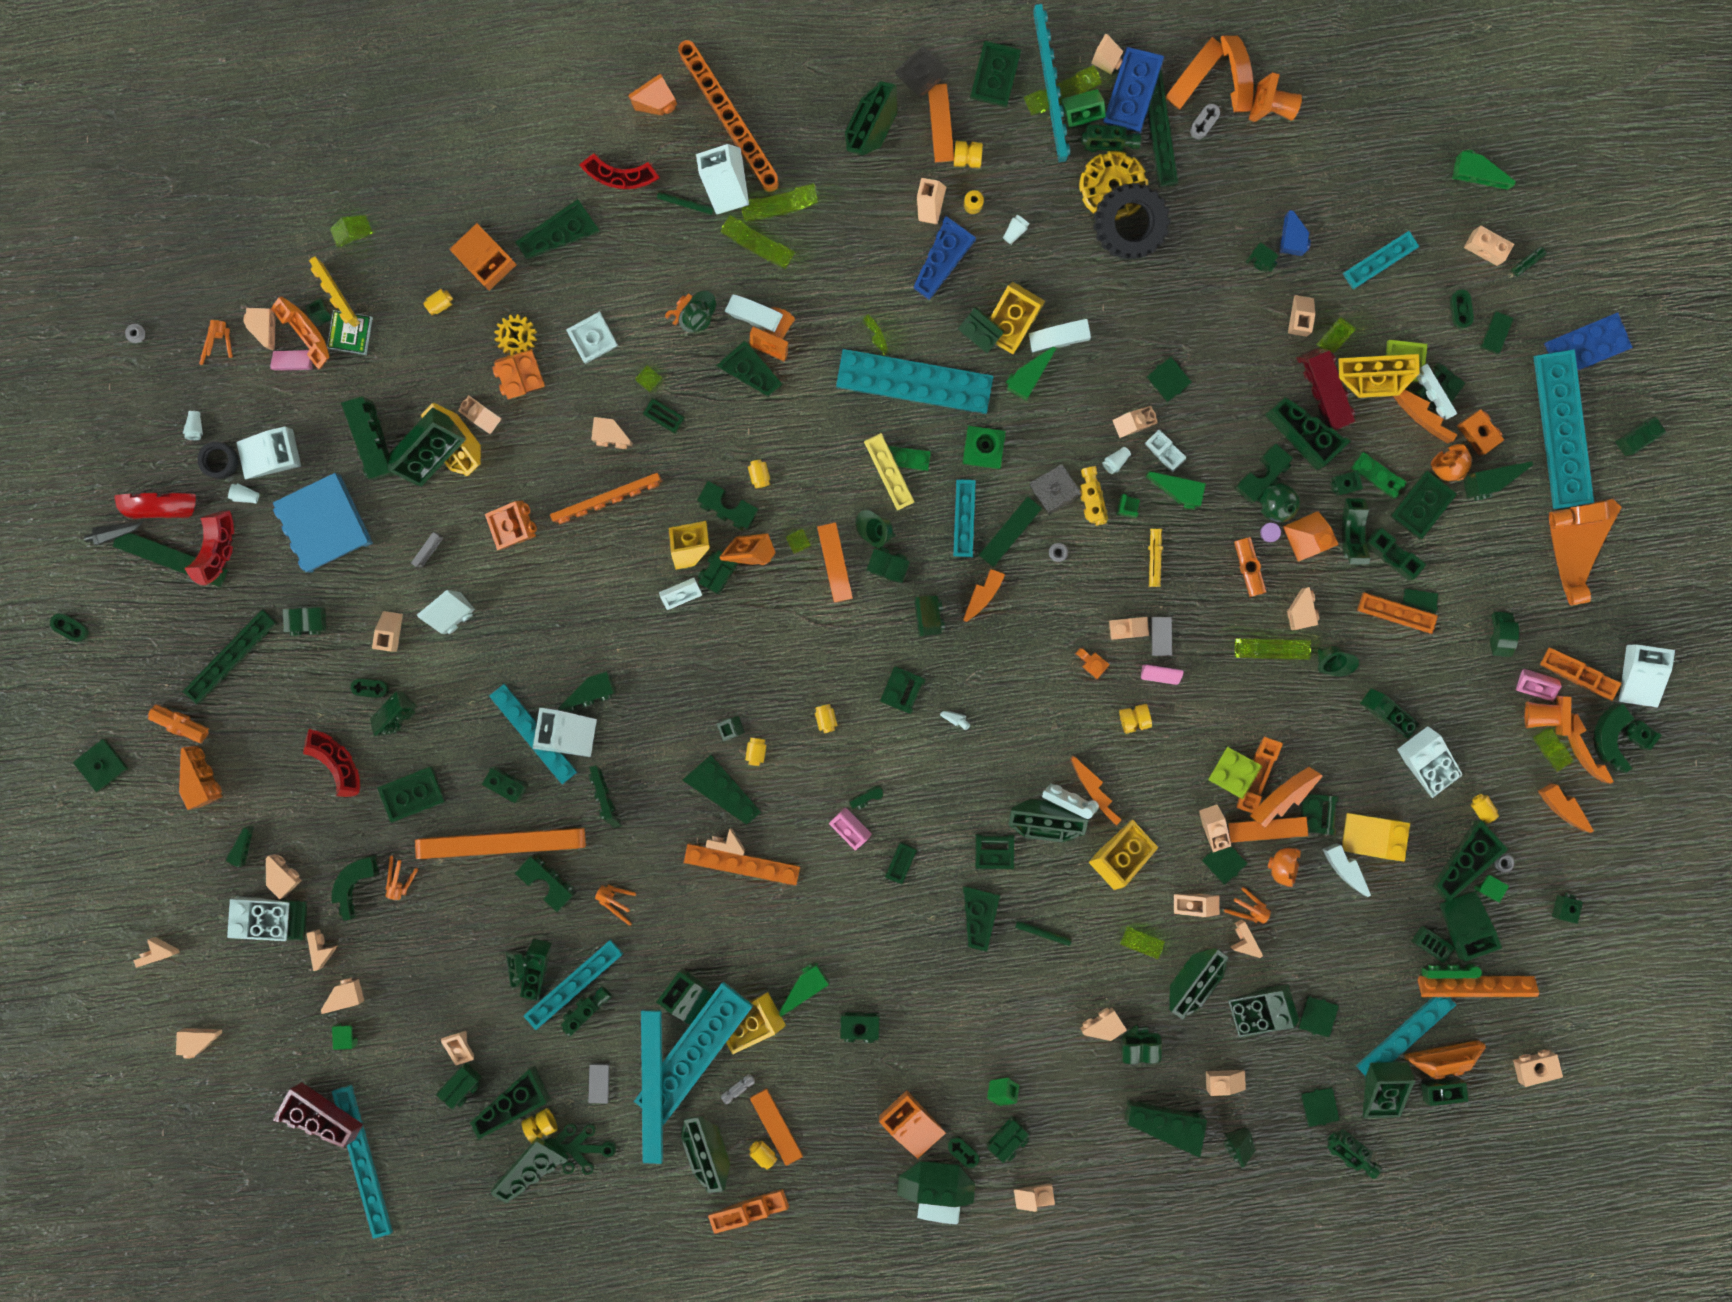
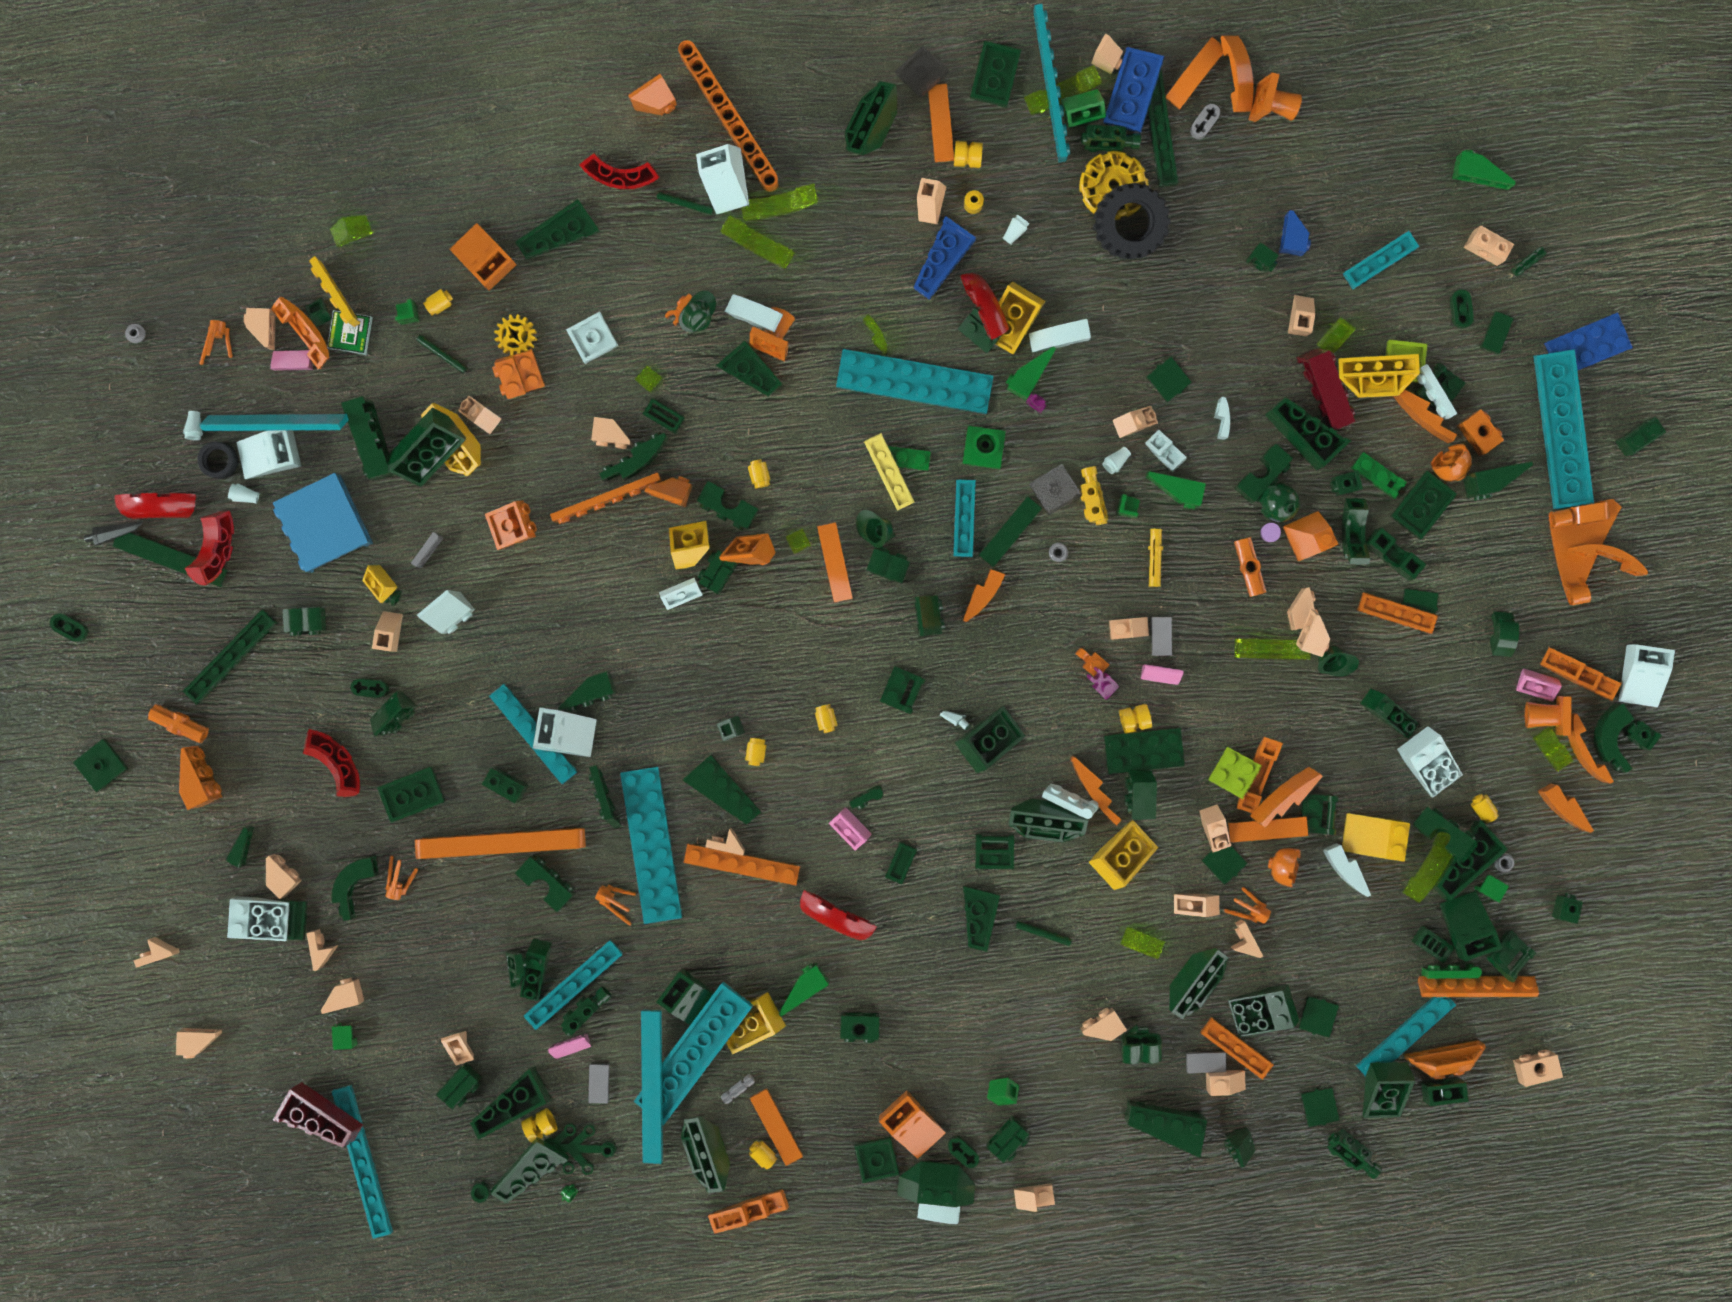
(274, 422): none -> teal tile
(379, 582): none -> yellow slope
(394, 598): none -> dark green bush
(407, 312): none -> green panel
(442, 354): none -> dark green bar
(480, 1192): none -> dark green tile
(569, 1193): none -> green plate
(570, 1046): none -> bright pink slope
(643, 455): none -> dark green slope
(651, 845): none -> teal plate
(672, 490): none -> orange slope
(835, 918): none -> red brick
(876, 1159): none -> dark green tile
(983, 297): none -> red brick
(990, 740): none -> dark green slope
(1036, 402): none -> magenta plate
(1103, 683): none -> magenta plate
(1141, 794): none -> dark green brick
(1144, 750): none -> dark green plate
(1205, 1062): none -> light grey tile
(1222, 413): none -> light aqua slope
(1237, 1048): none -> orange tile
(1314, 635): none -> light nougat slope
(1430, 870): none -> clear neon green slope
(1460, 844): none -> dark green arch
(1501, 958): none -> dark green plate
(1629, 563): none -> orange slope

